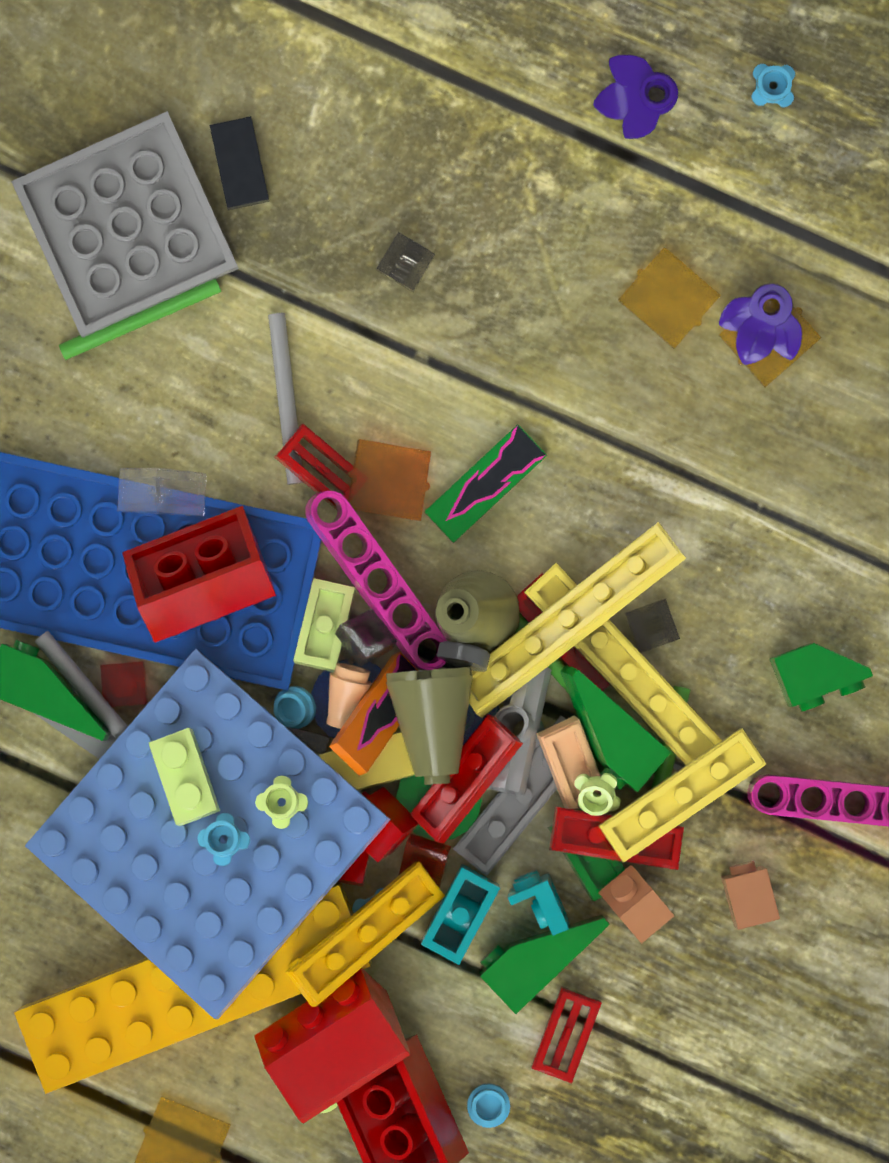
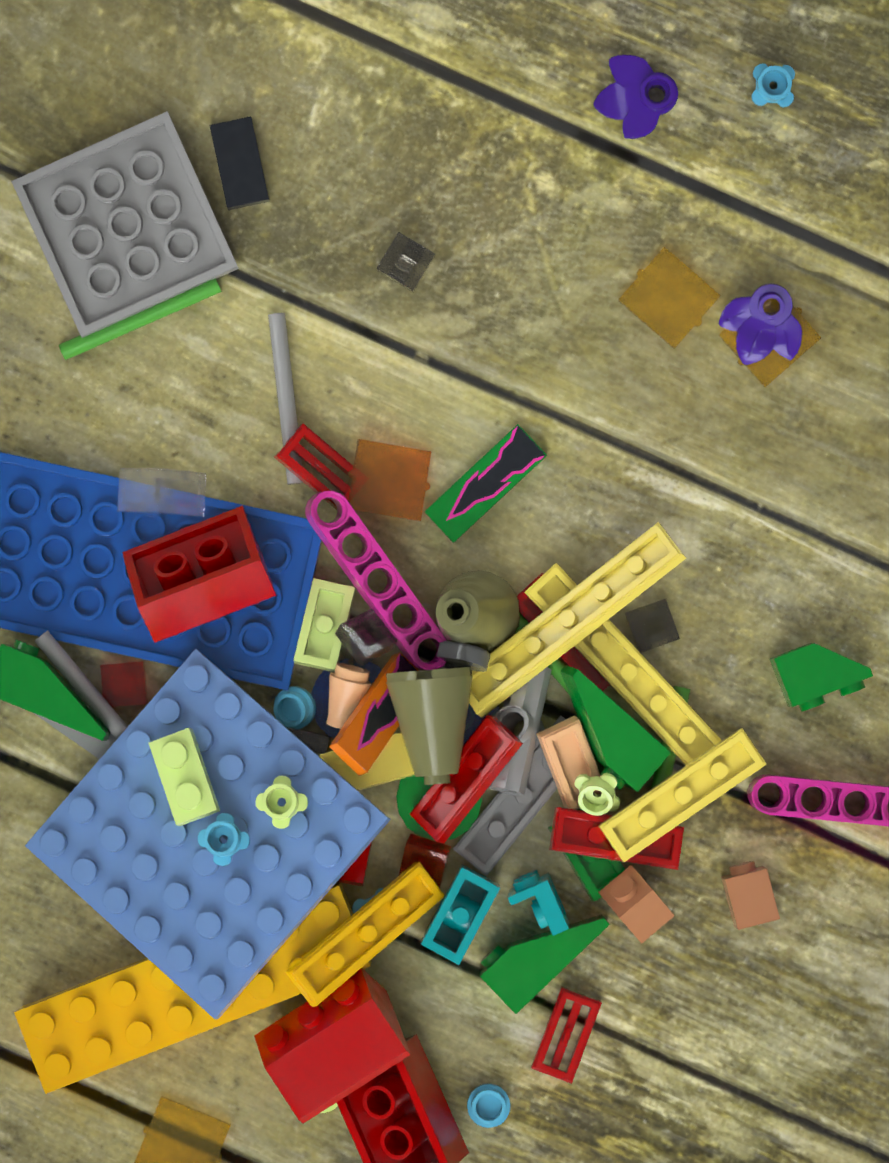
(395, 830): red brick -> none

